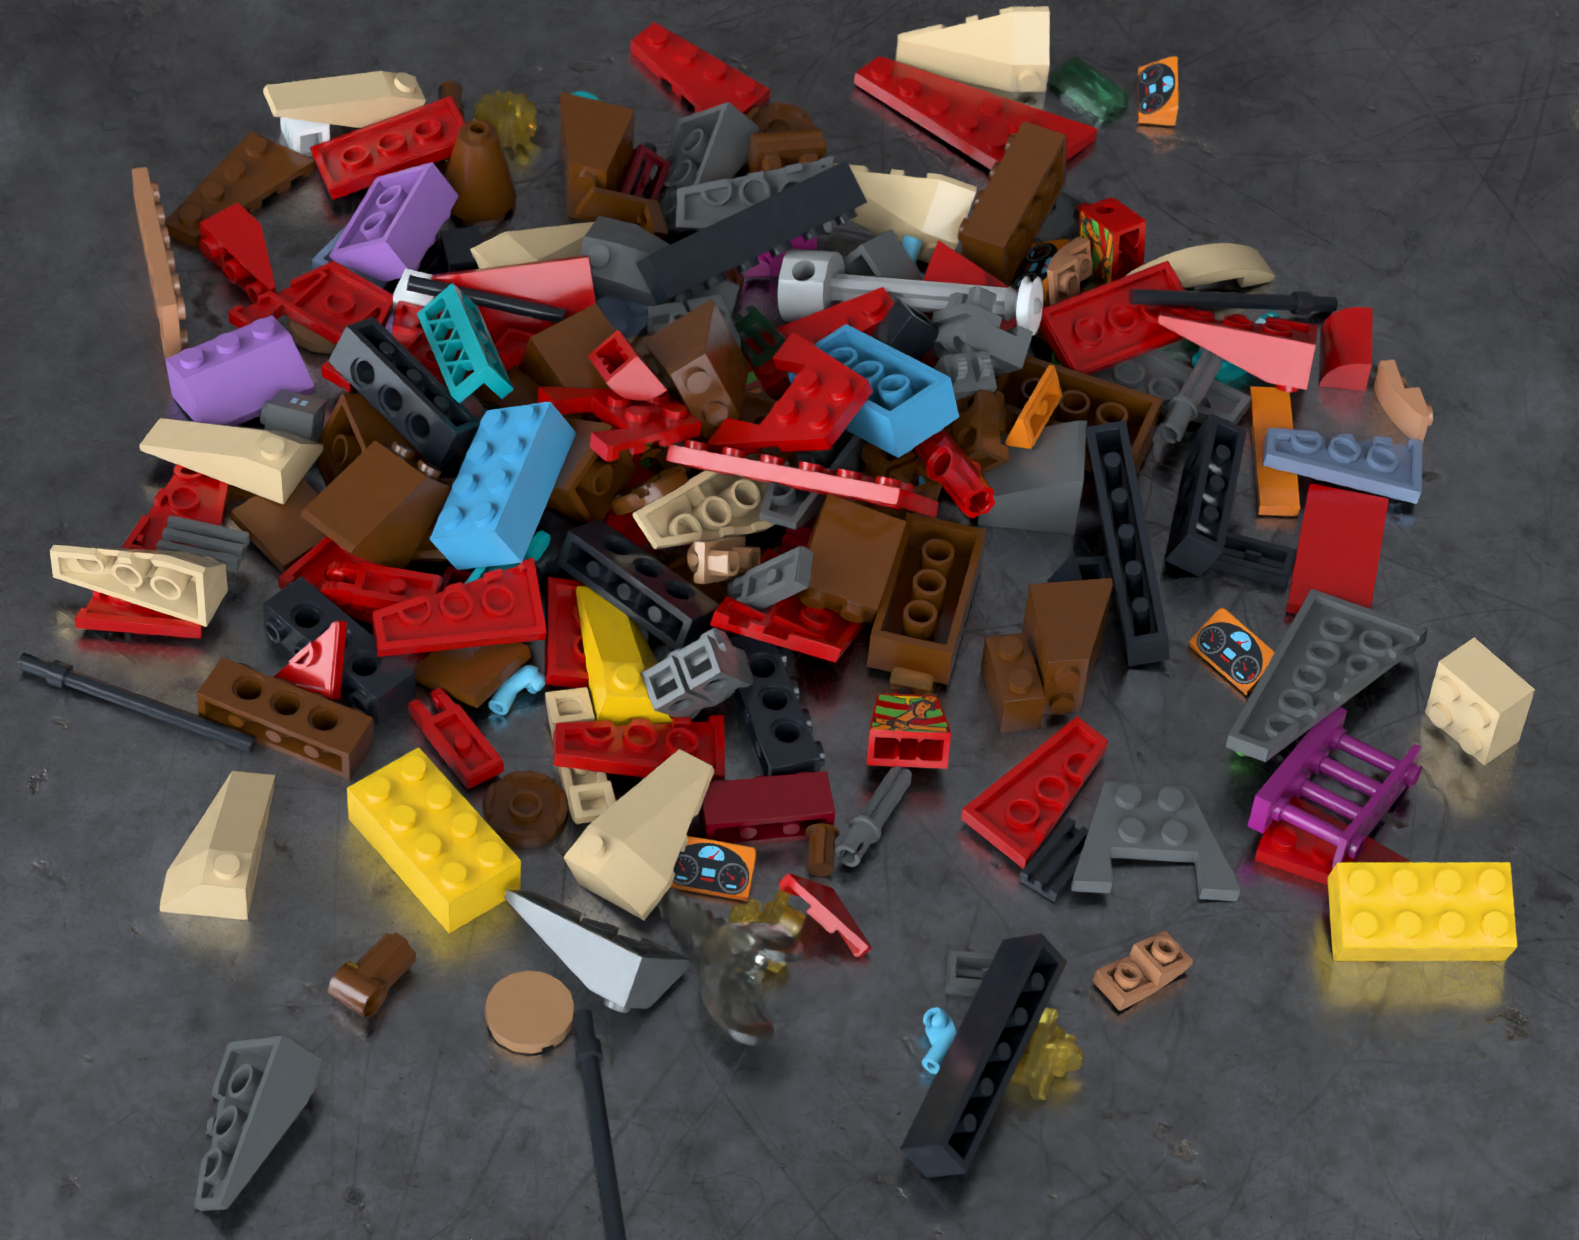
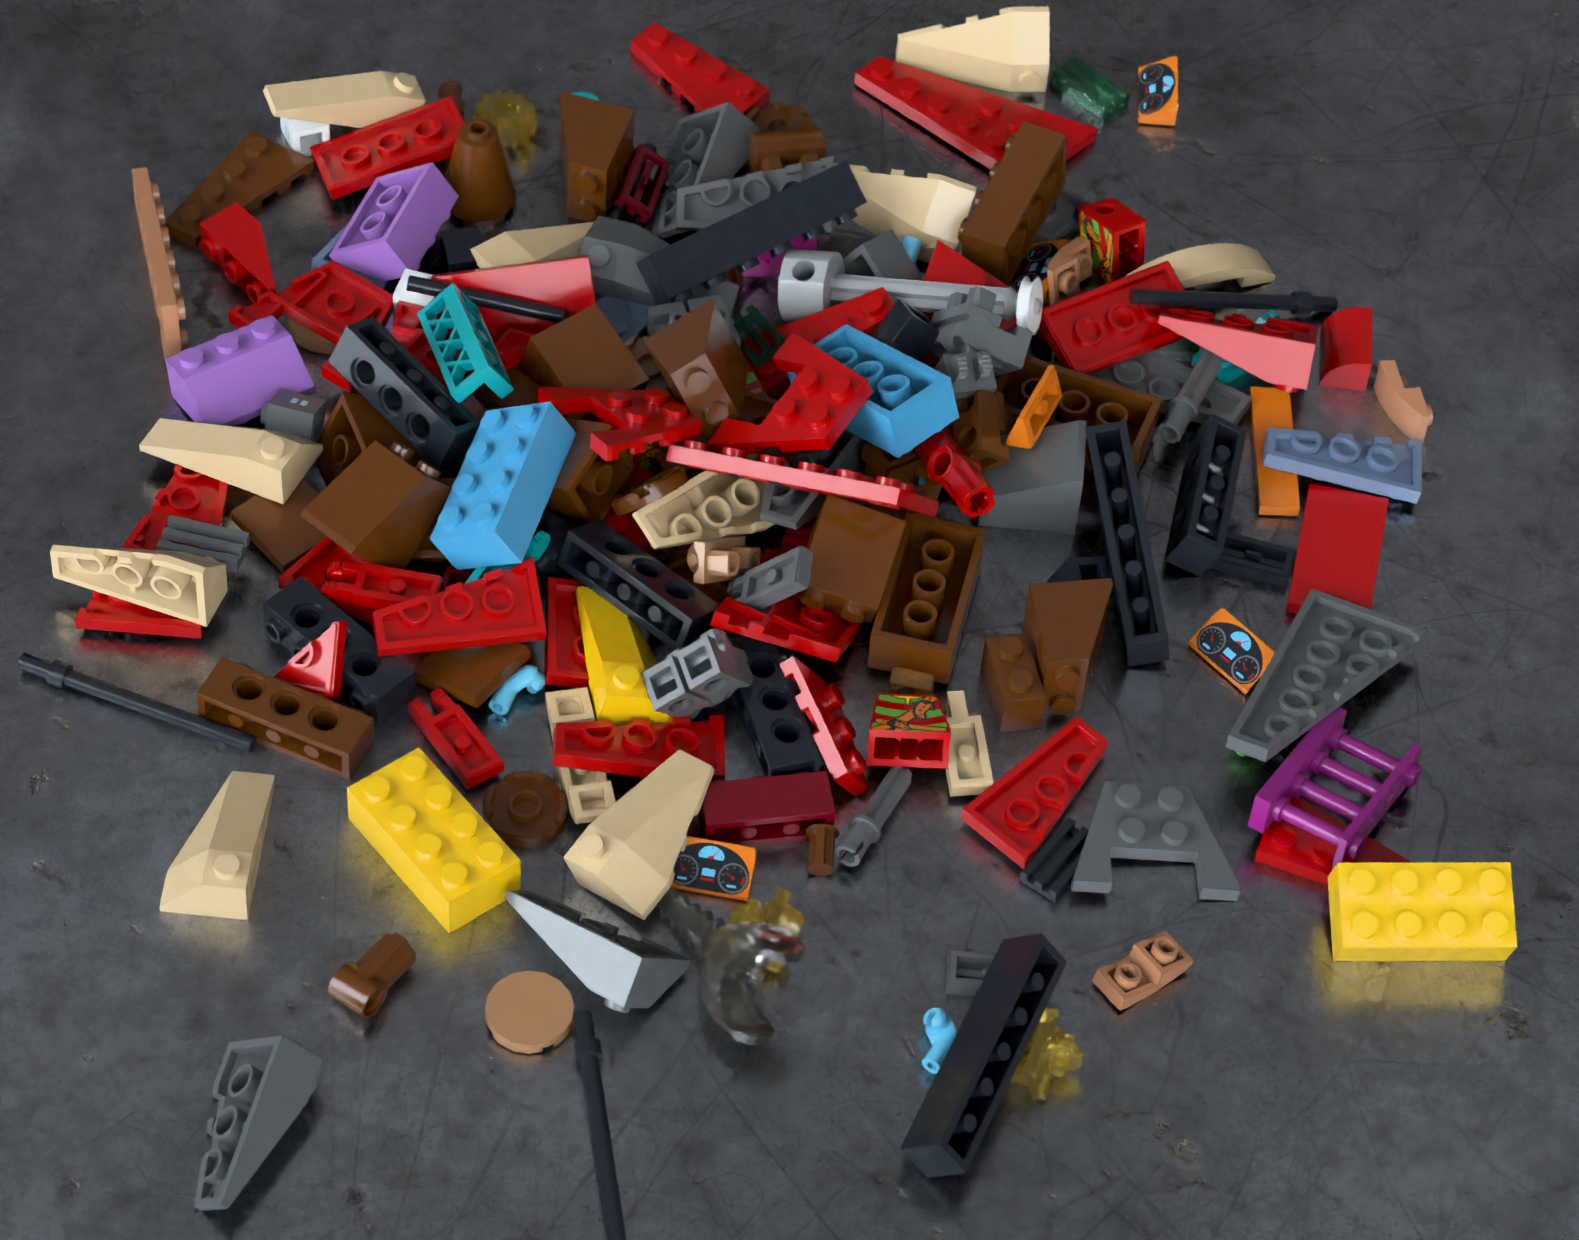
(623, 207): reddish brown bracket -> none
(626, 369): red brick -> none
(827, 911): red tile -> none
(836, 733): none -> red wing
(968, 760): none -> tan hinge
(1479, 701): tan brick -> none

